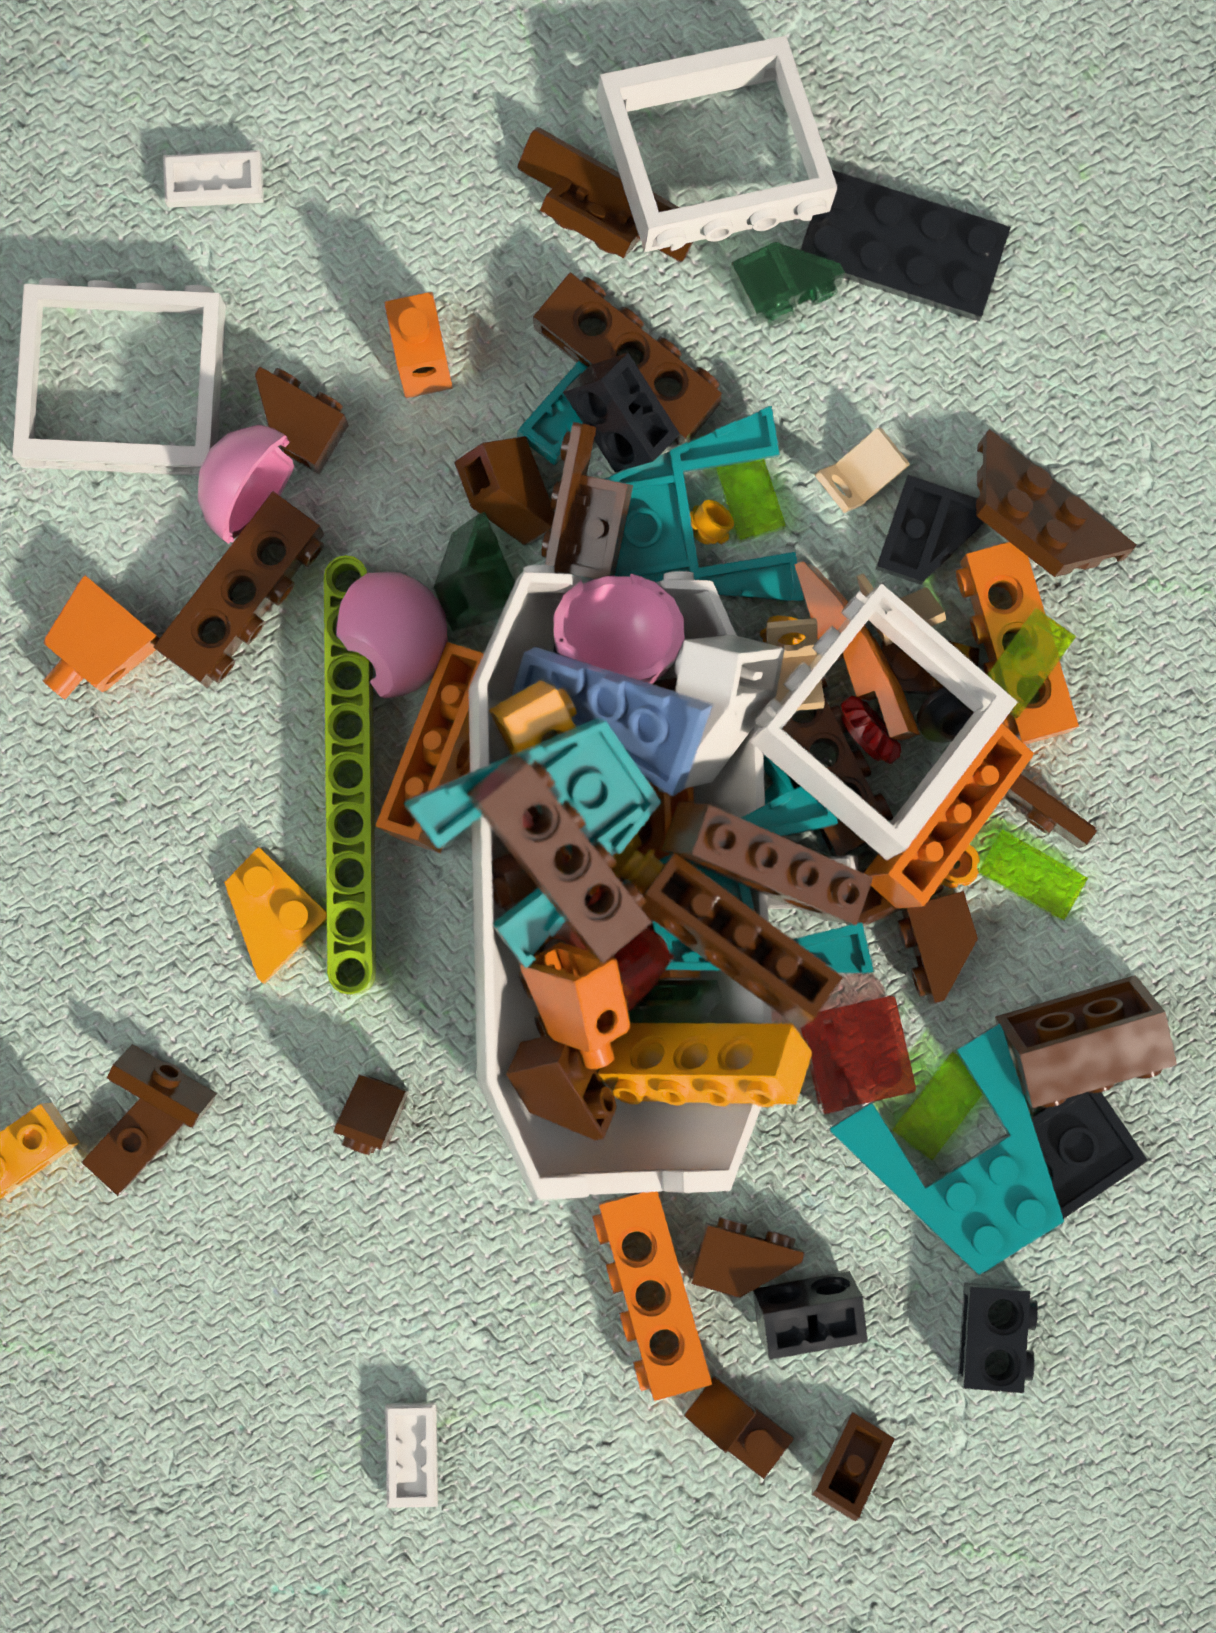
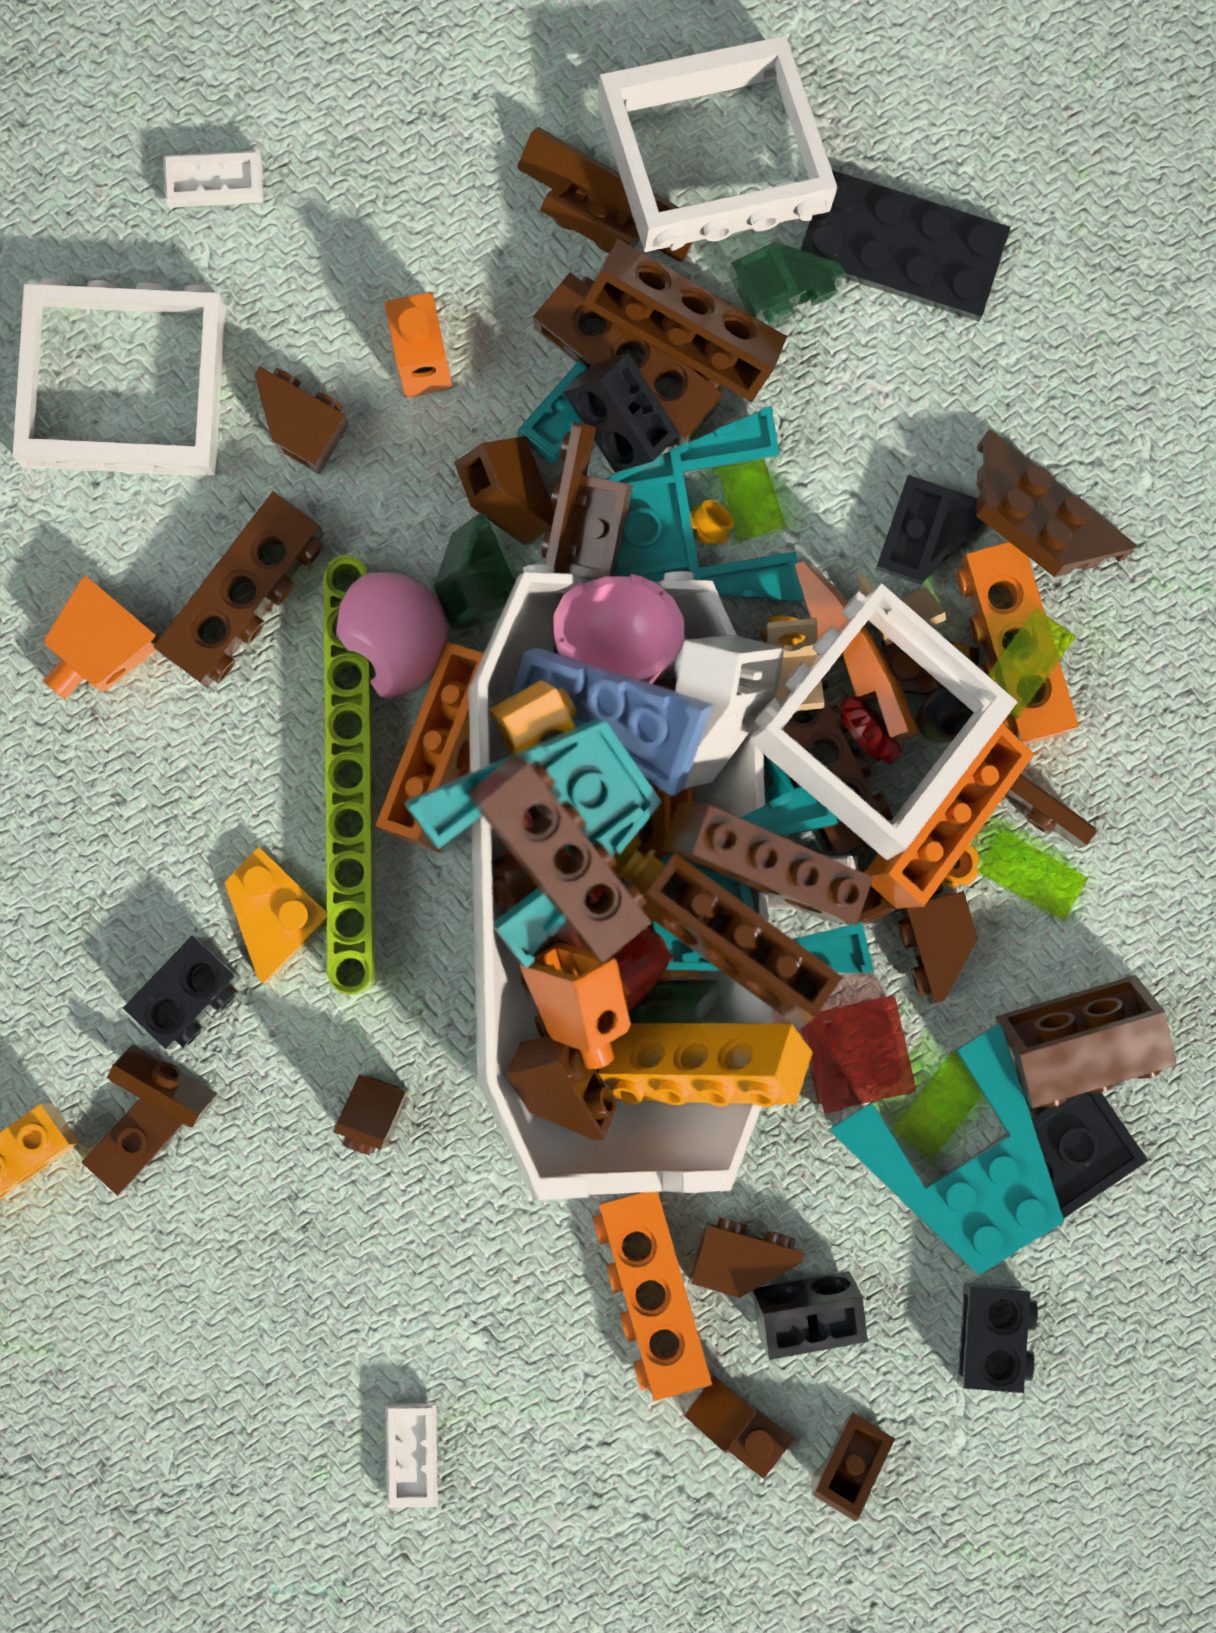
(175, 984): none -> black brick
(240, 477): bright pink cylinder -> none
(685, 320): none -> reddish brown brick
(863, 471): tan bracket -> none

